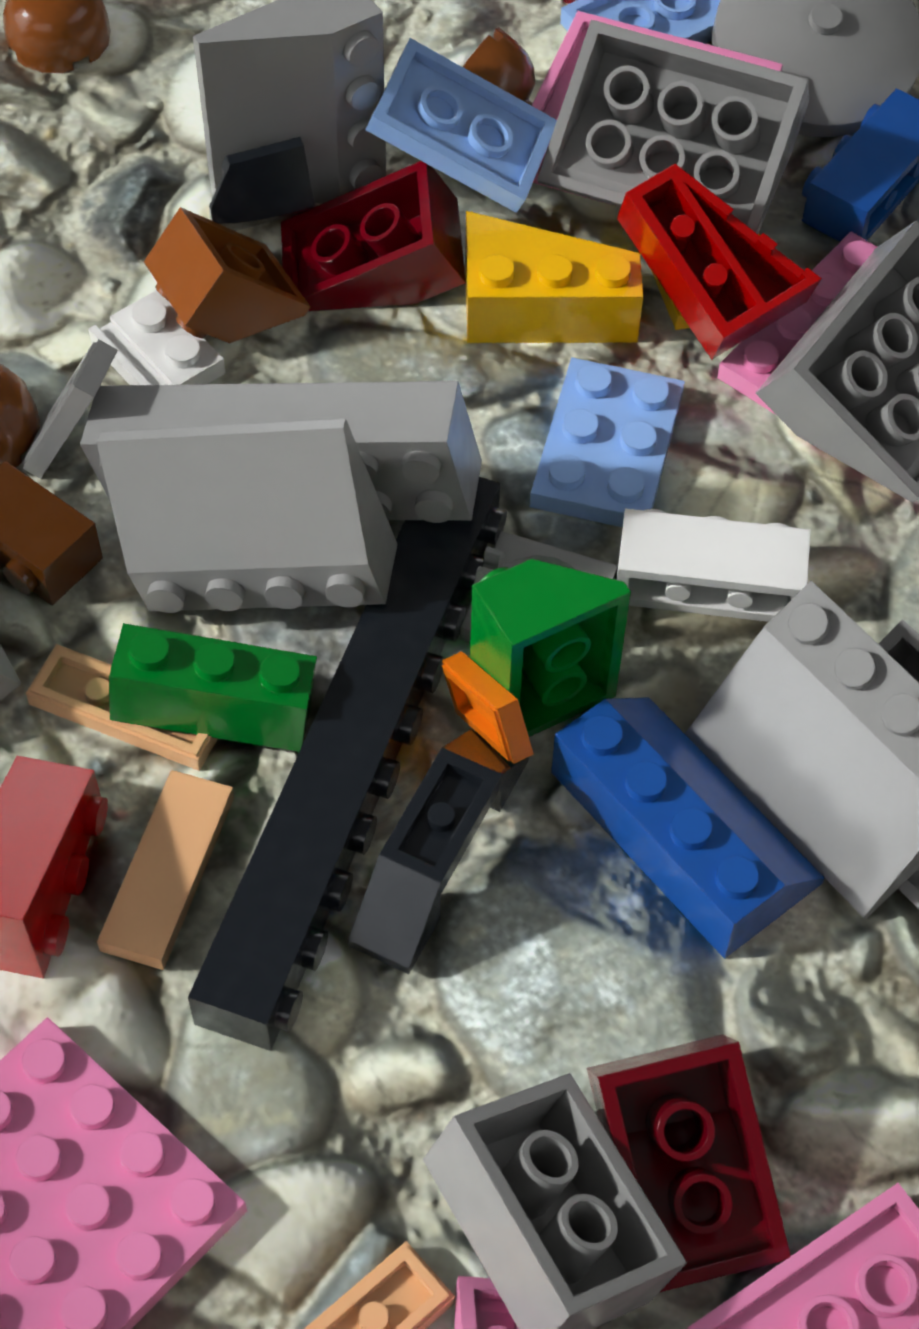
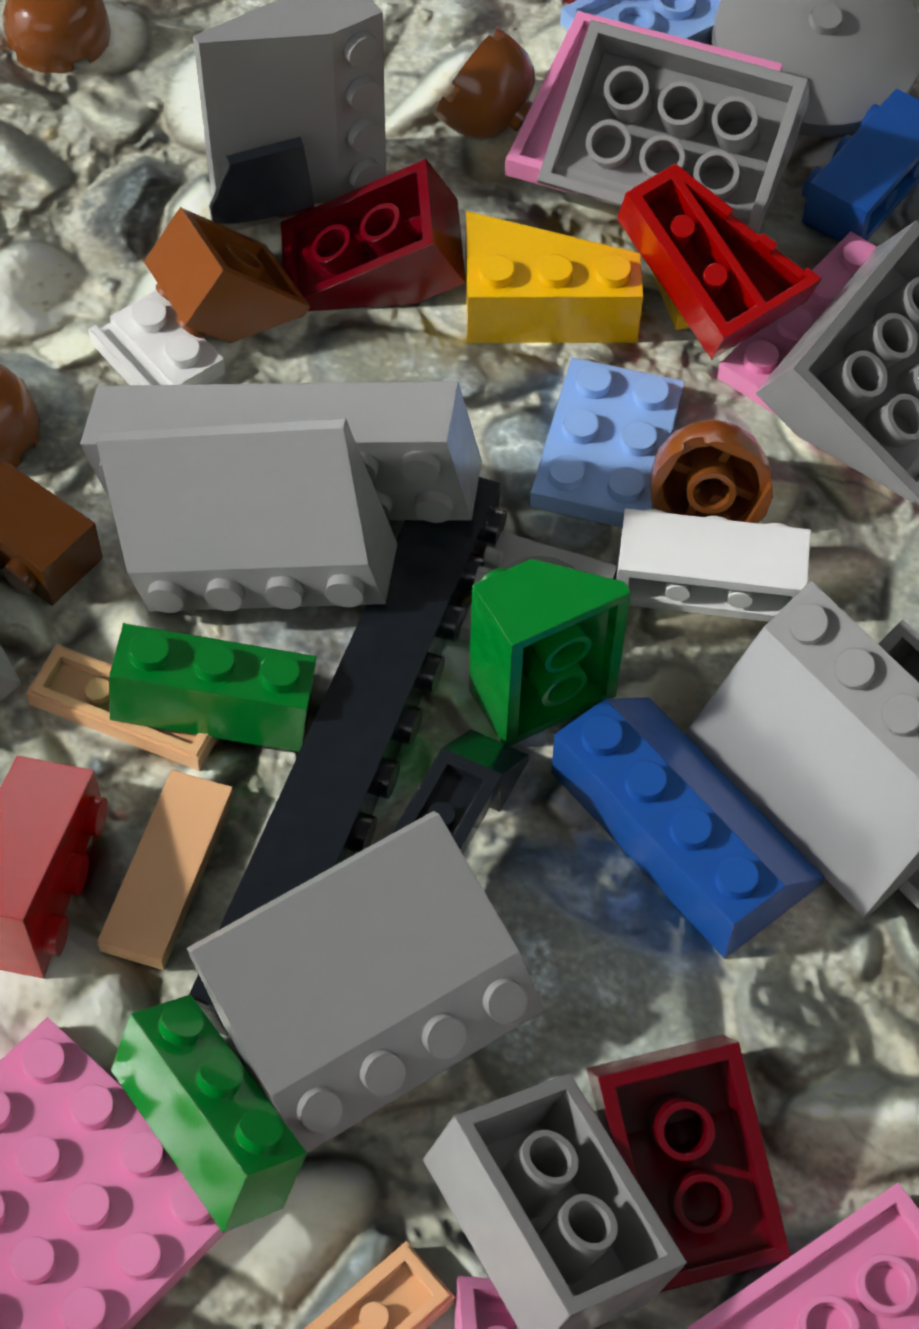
(69, 407): light grey tile -> none
(207, 1112): none -> green brick
(366, 981): none -> light grey slope
(462, 125): light blue plate -> none
(487, 707): orange tile -> none
(712, 472): none -> dark orange cylinder

